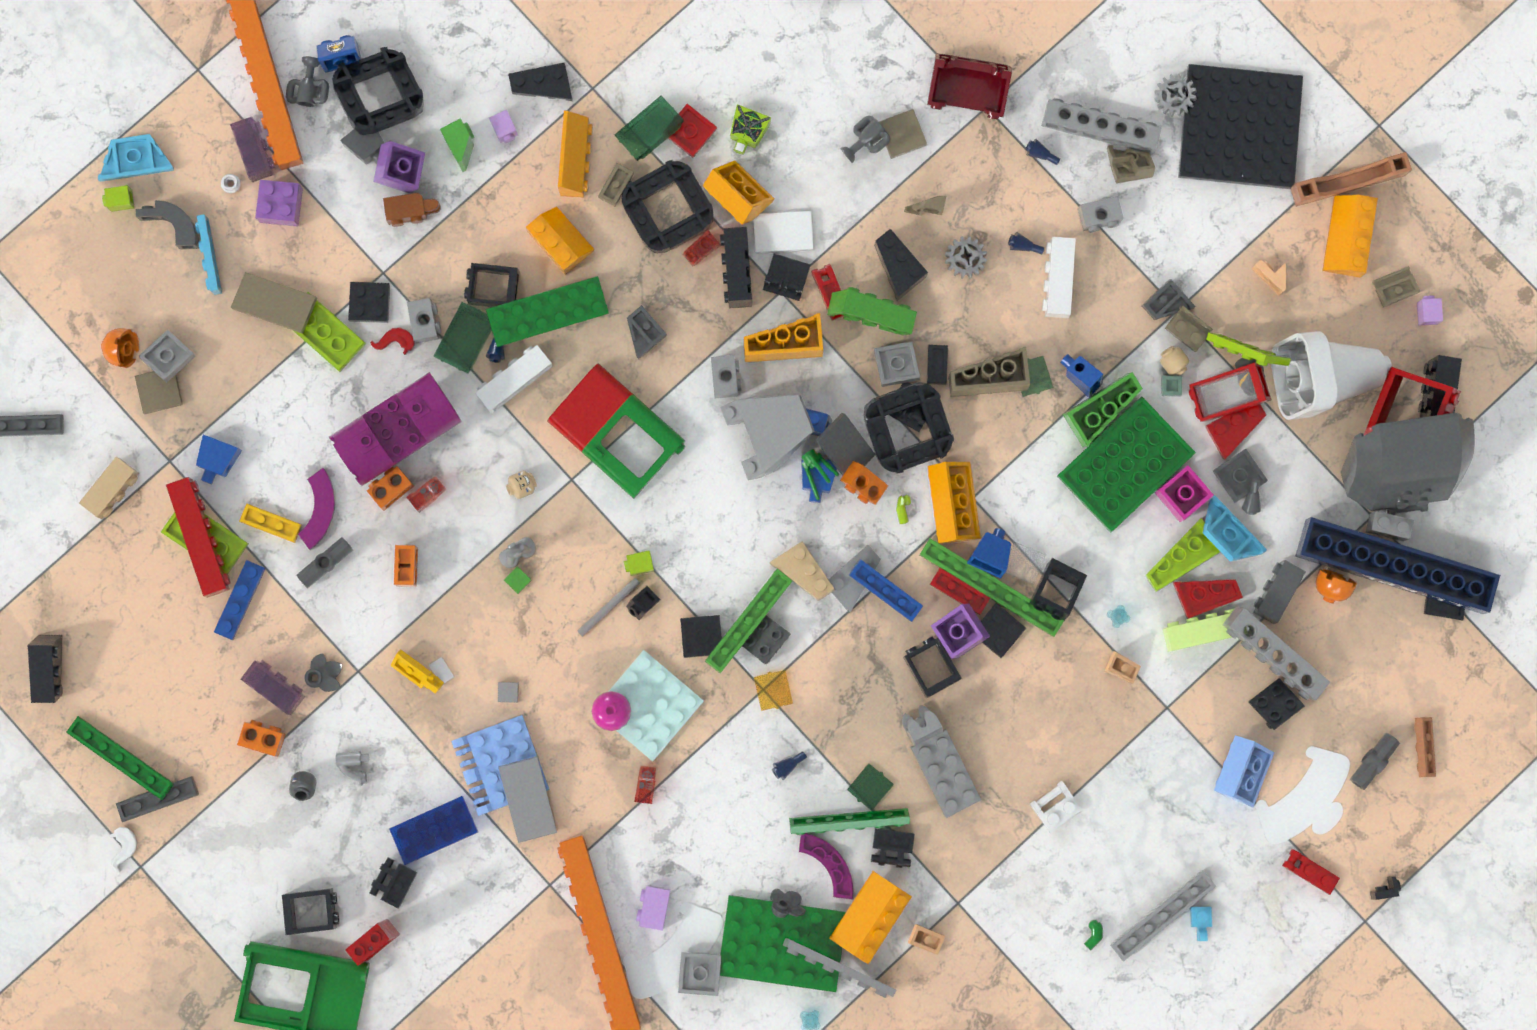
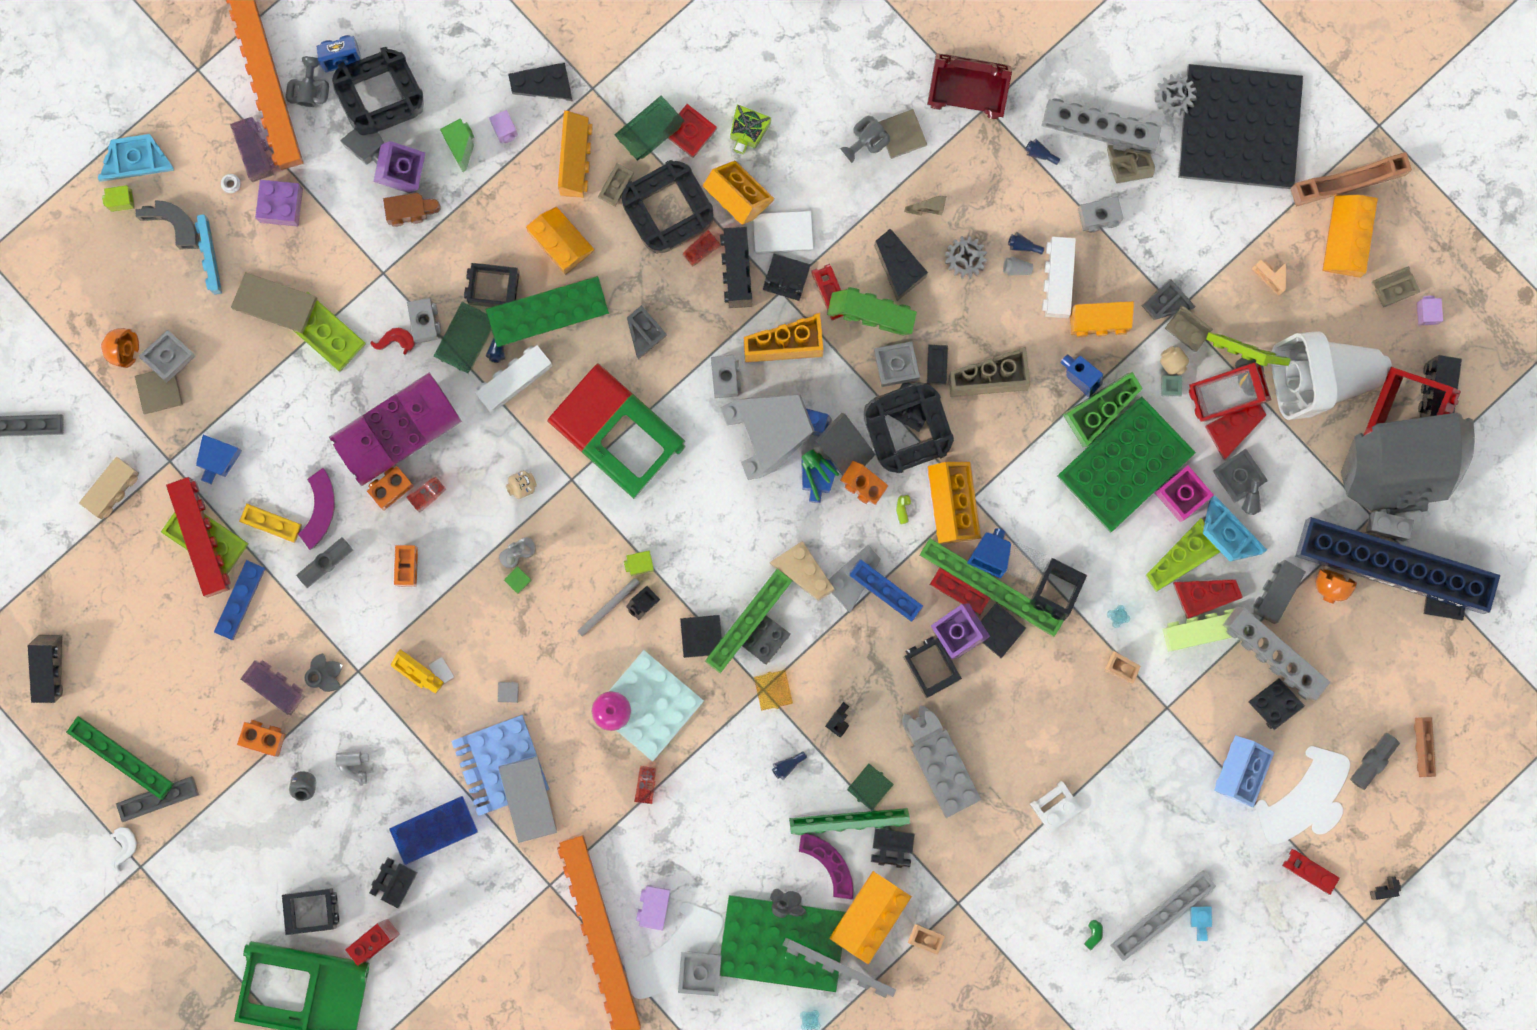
(369, 302): black plate -> none
(836, 723): none -> black bracket
(1015, 266): none -> light grey cone
(1039, 377): clear green piece -> none
(1101, 318): none -> light orange slope

